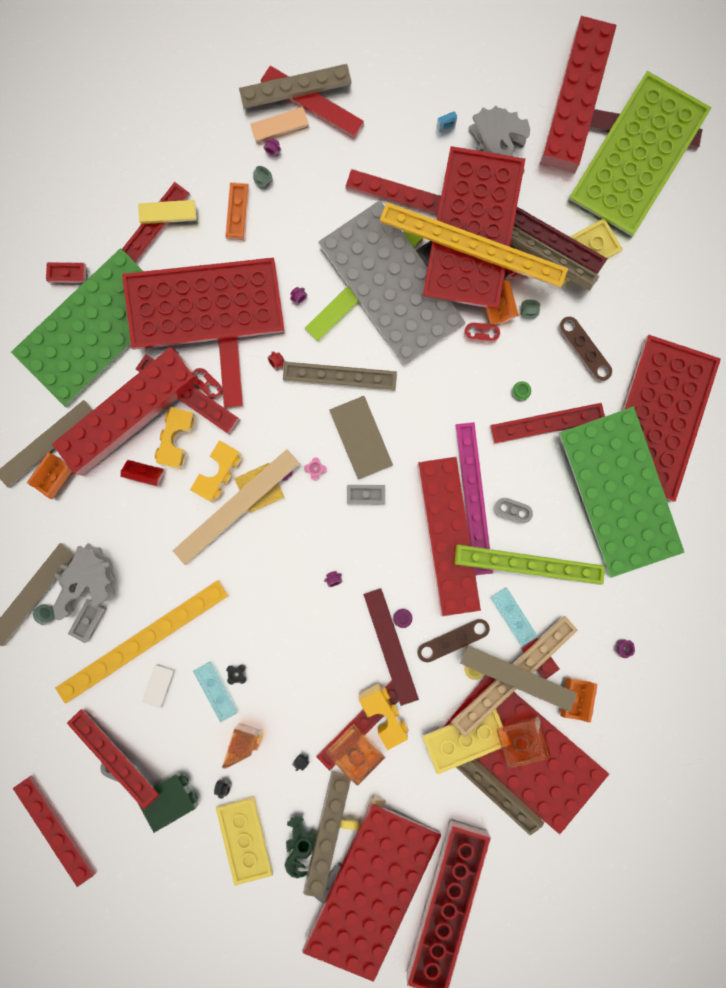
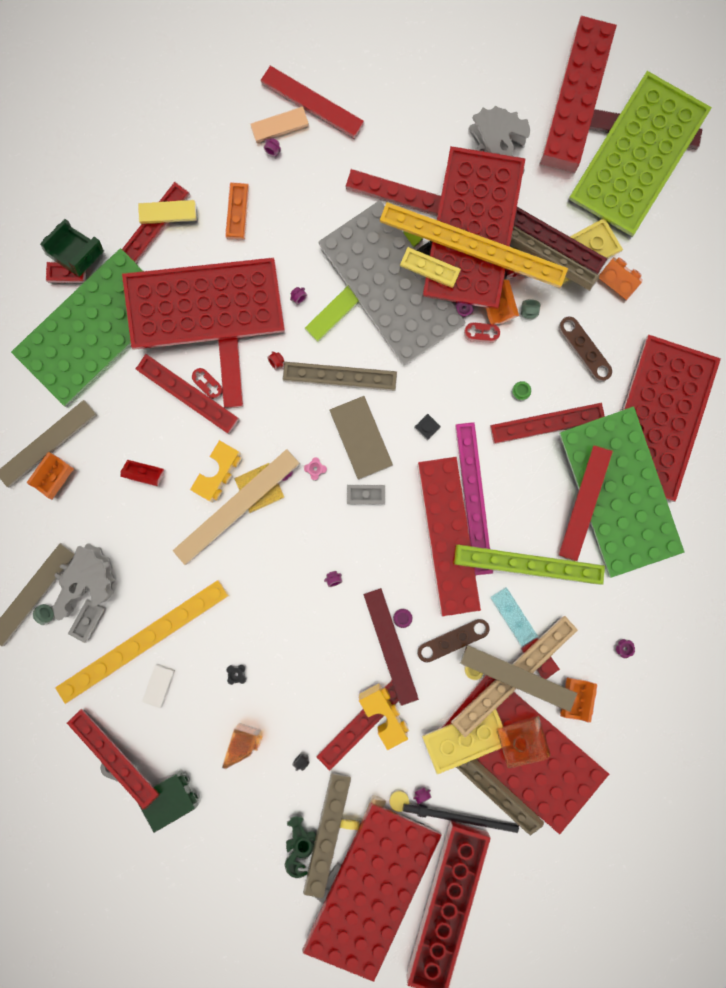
(54, 831): red plate -> none
(71, 248): none -> dark green panel
(125, 412): red brick -> none
(176, 422): yellow arch -> none
(215, 691): clear light blue tile -> none
(222, 788): black plate -> none
(244, 841): light yellow tile -> none
(261, 176): sand green tile -> none
(295, 86): dark tan plate -> none
(355, 754): clear orange slope -> none
(397, 800): none -> light yellow tile
(422, 795): none -> magenta plate
(423, 811): none -> black bar
(427, 427): none -> black plate
(430, 267): none -> light yellow tile
(446, 121): dark azure tile -> none
(464, 312): none -> magenta plate
(513, 510): light grey plate -> none
(585, 502): none -> red tile
(620, 277): none -> orange bracket

